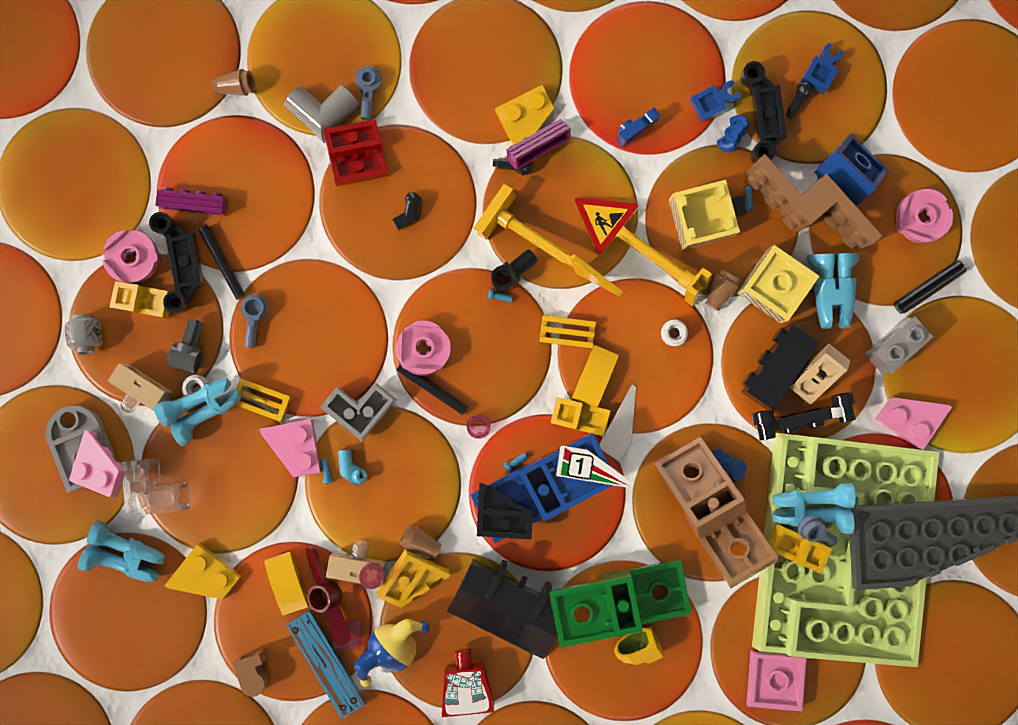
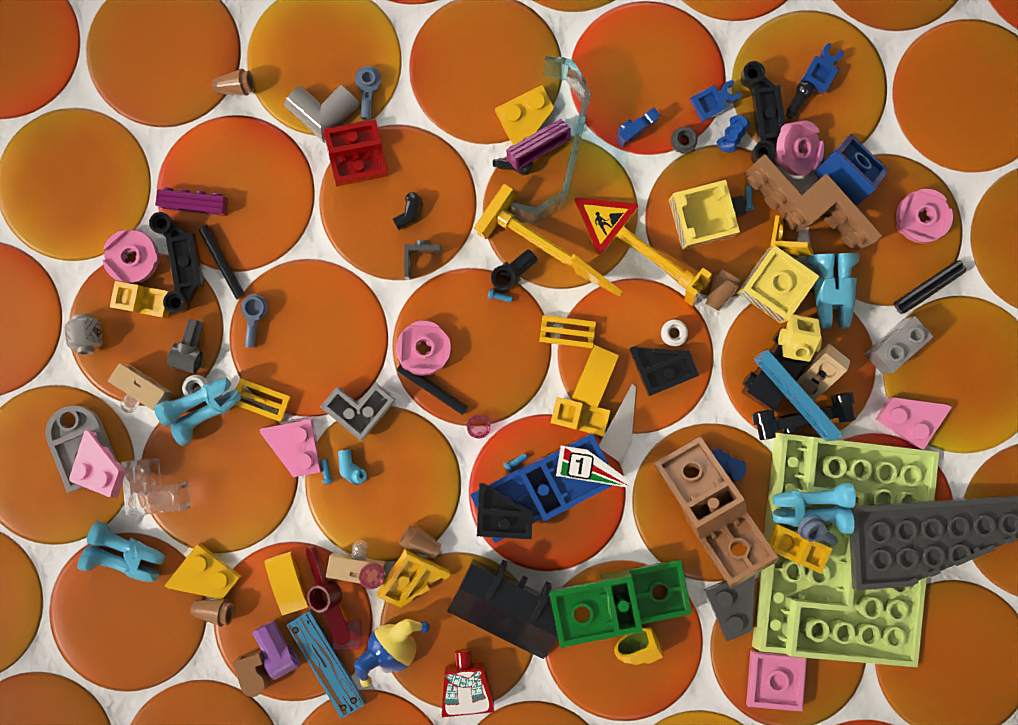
(213, 611): none -> medium nougat cone
(278, 655): none -> medium lavender piece
(420, 247): none -> dark grey bracket
(567, 70): none -> clear light blue windscreen
(663, 368): none -> black wing
(687, 133): none -> dark grey plate
(733, 607): none -> dark grey wing
(787, 150): none -> bright pink plate
(793, 249): none -> yellow bracket
(797, 396): none -> dark azure tile
(800, 338): none -> light yellow brick

